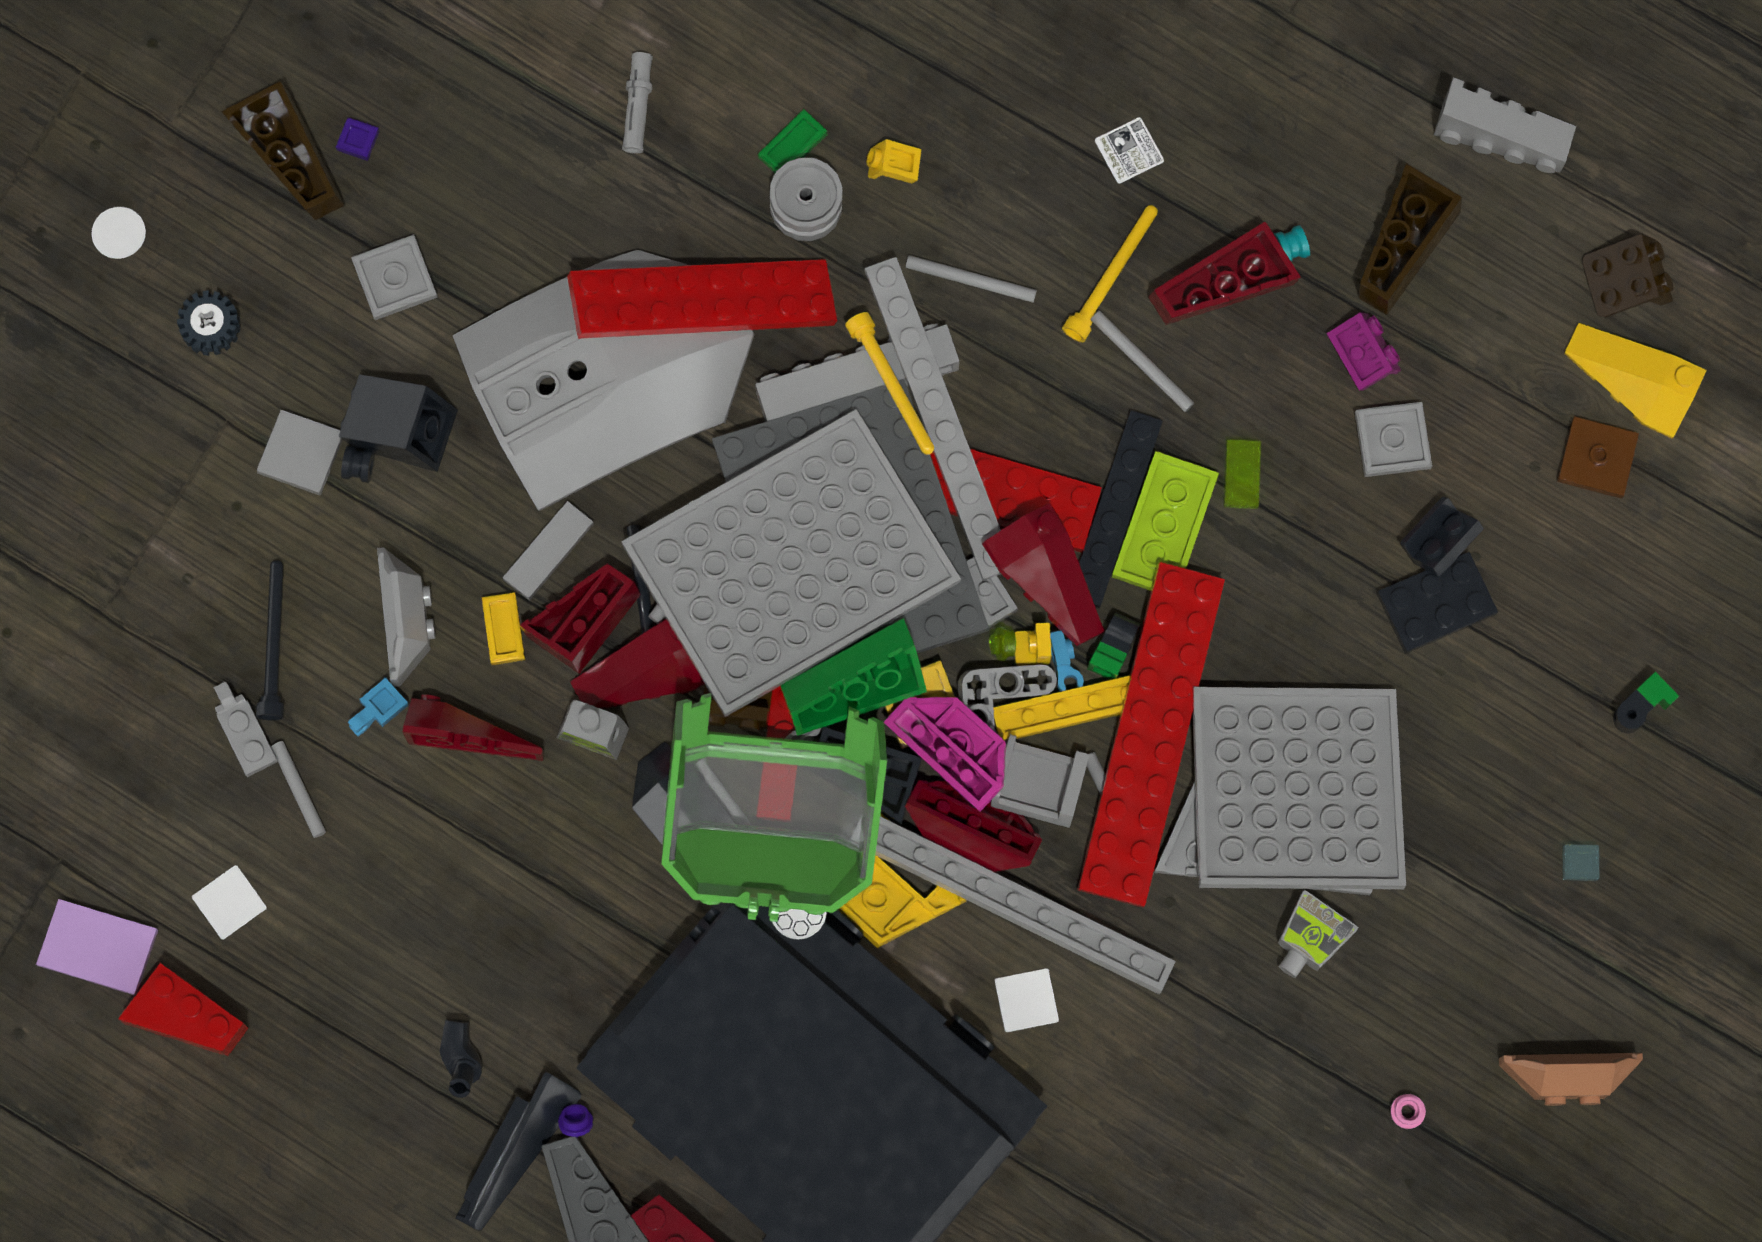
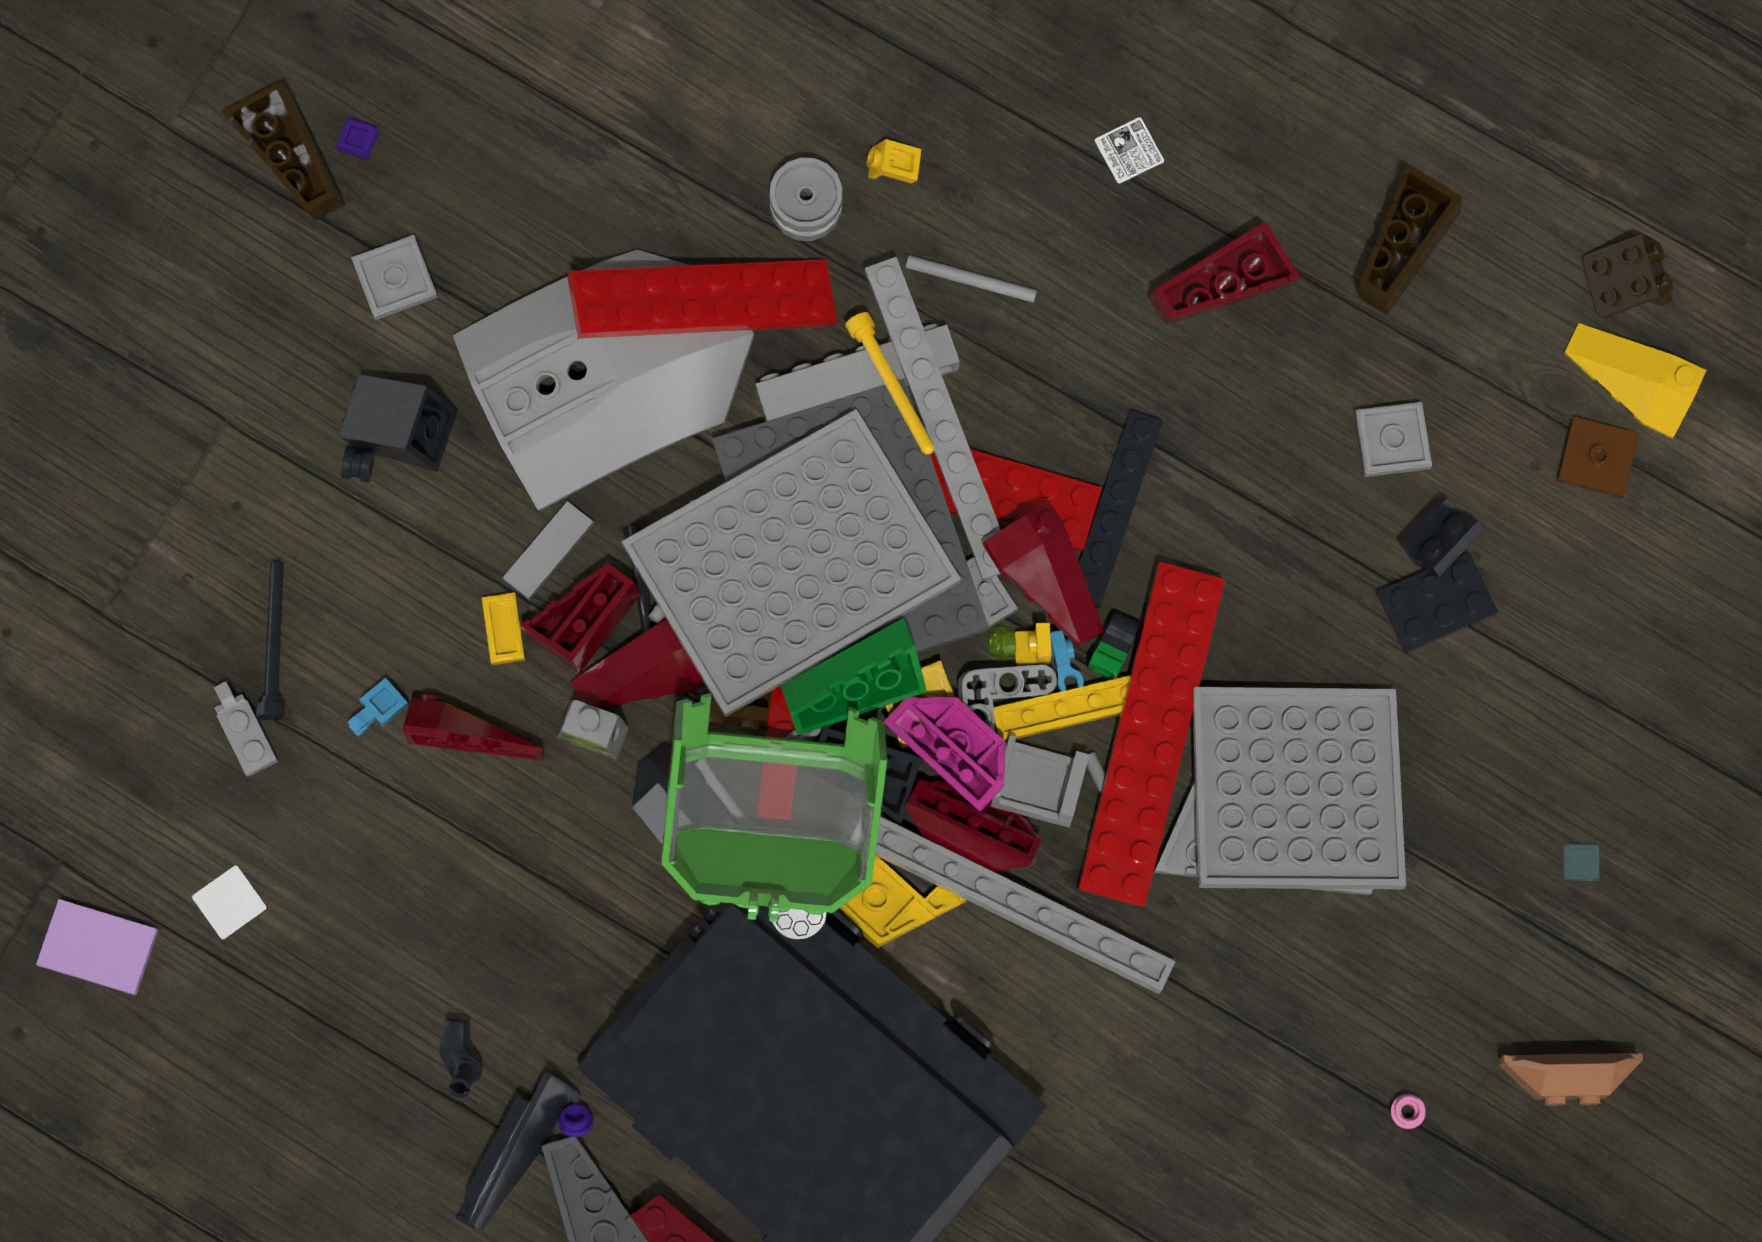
(118, 232): white sticker -> none
(183, 1013): red wedge -> none
(216, 332): black wheel -> none
(298, 789): light grey bar -> none
(300, 452): light grey tile -> none
(404, 616): light grey wedge -> none
(638, 90): light grey pin -> none
(793, 141): green tile -> none
(1026, 1000): white sticker -> none
(1079, 325): yellow piece -> none
(1142, 361): light grey bar -> none
(1165, 519): lime plate -> none
(1242, 474): clear neon green plate -> none
(1294, 242): teal wheel -> none
(1312, 935): torso -> none
(1364, 350): magenta bracket -> none
(1503, 129): light grey wedge -> none
(1634, 709): leg -> none

